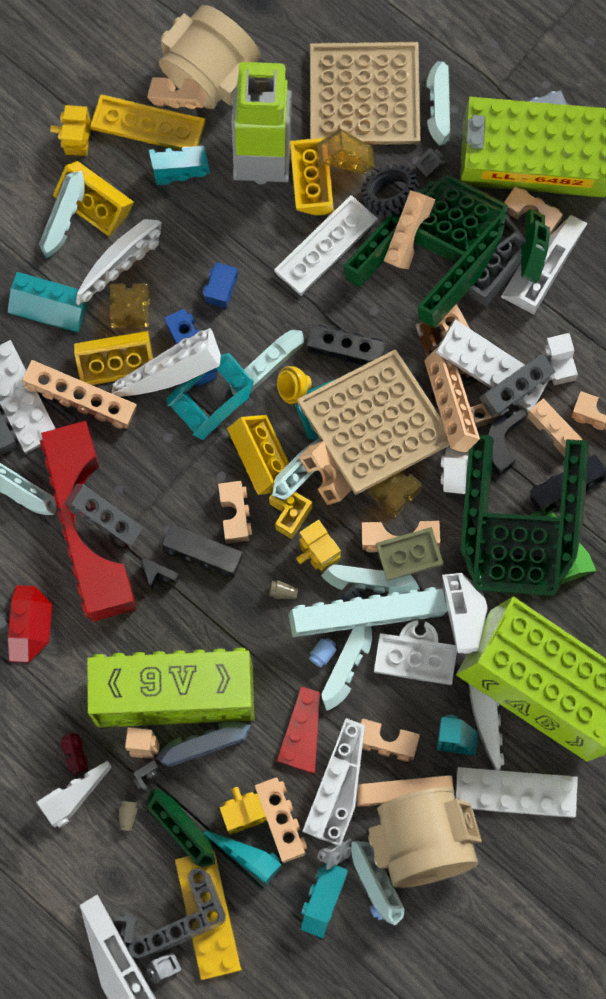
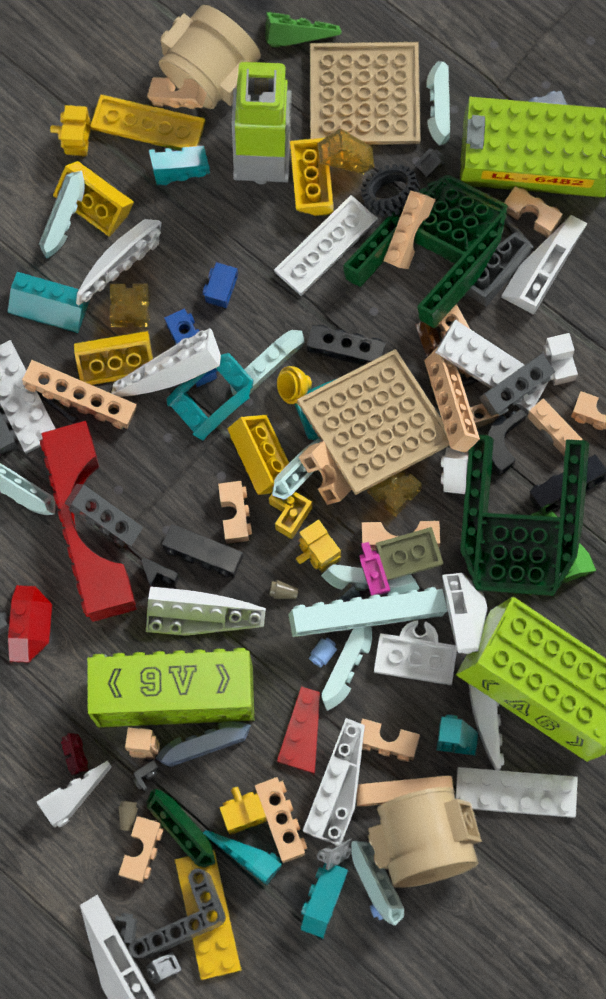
(138, 867): none -> light nougat arch
(198, 613): none -> white wedge
(285, 31): none -> bright green wedge
(373, 571): none -> dark pink hinge
(536, 246): dark green slope -> none

